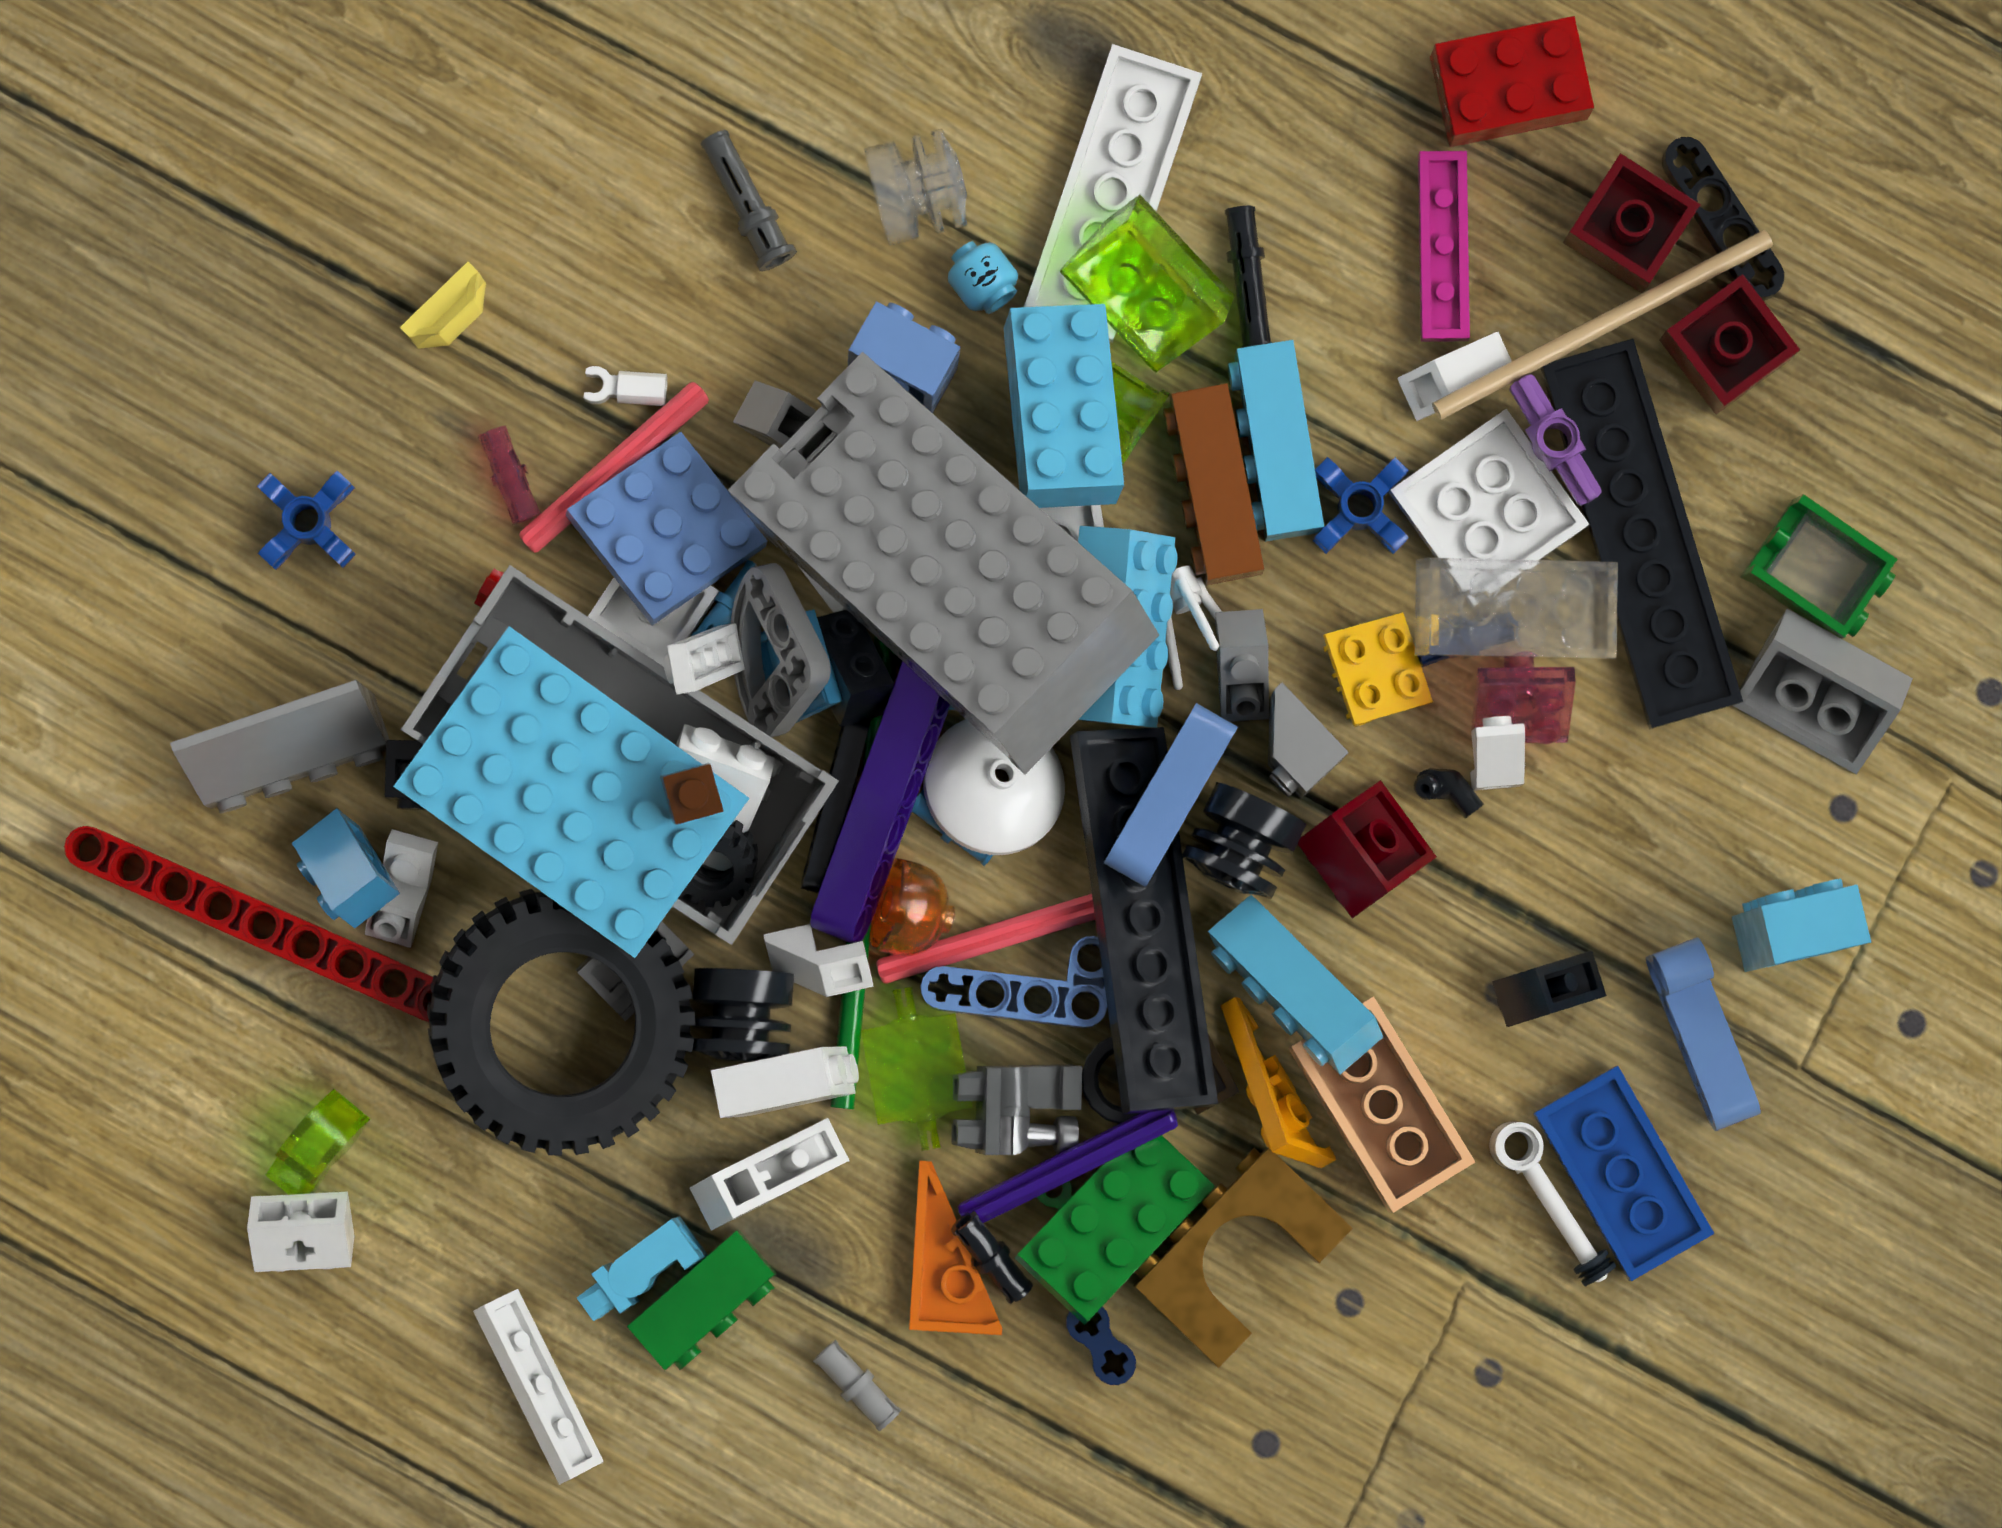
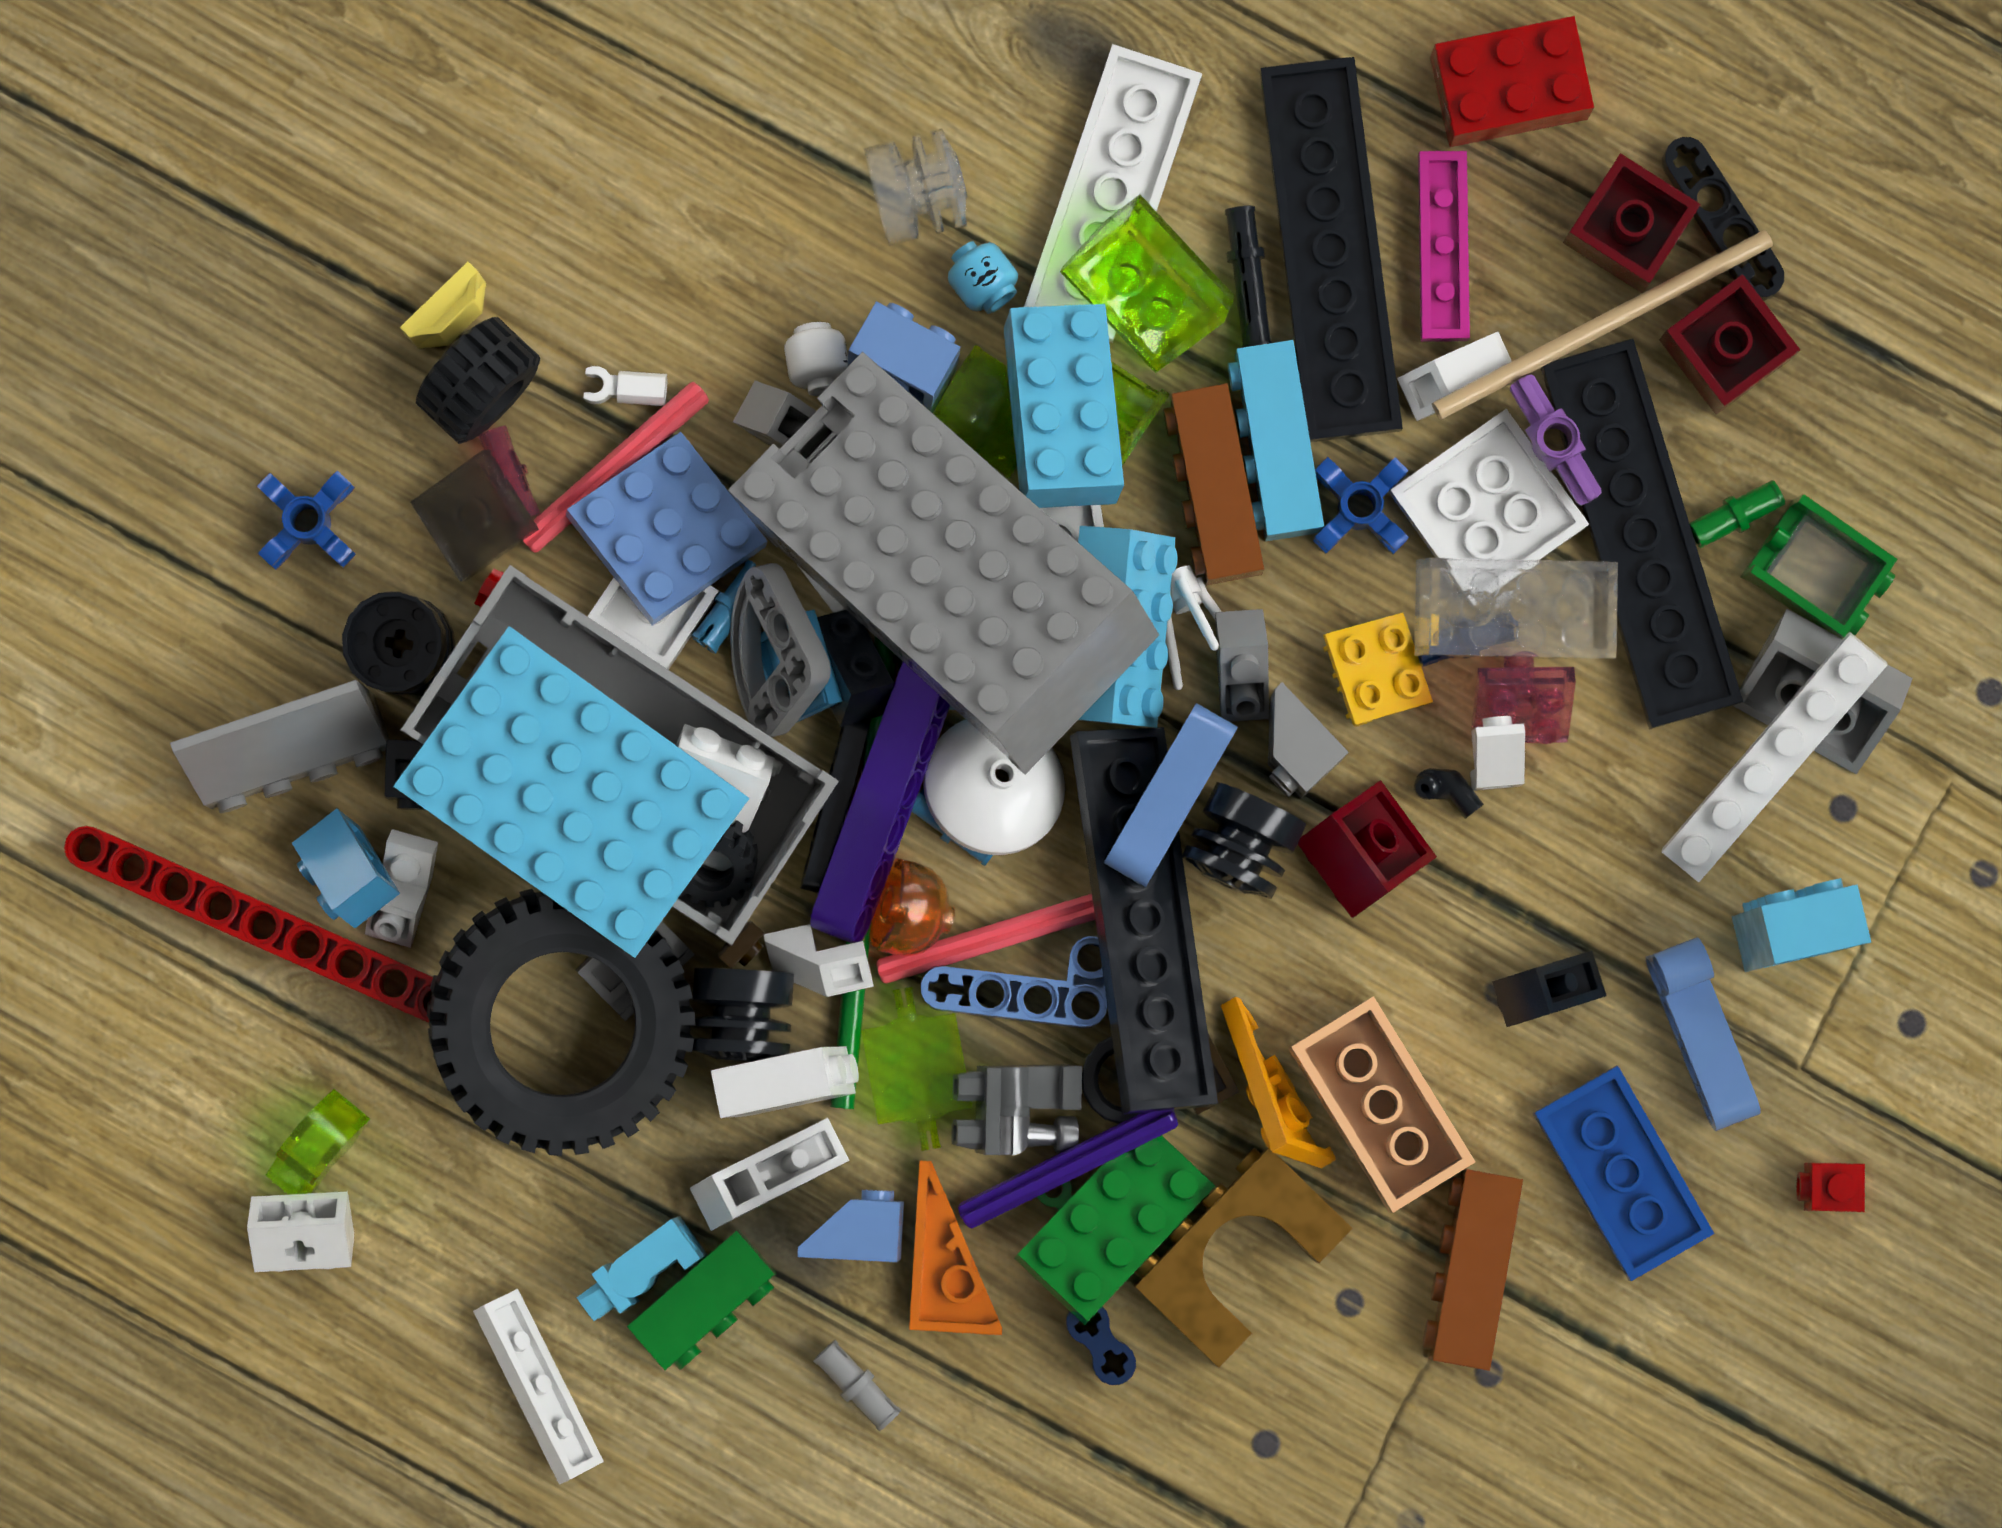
(371, 635): none -> black wheel
(474, 515): none -> clear smoke tile
(477, 379): none -> black tyre
(691, 793): reddish brown brick -> none
(704, 658): white plate -> none
(744, 947): none -> dark brown plate
(758, 225): dark grey pin -> none
(815, 356): none -> white head
(860, 1230): none -> medium blue slope
(980, 410): none -> clear neon green slope
(992, 1257): black pin -> none
(1295, 985): medium azure brick -> none
(1331, 249): none -> black plate
(1474, 1269): none -> dark orange brick
(1593, 1264): white piece -> none
(1737, 513): none -> green pin
(1774, 756): none -> white plate
(1832, 1187): none -> red bracket

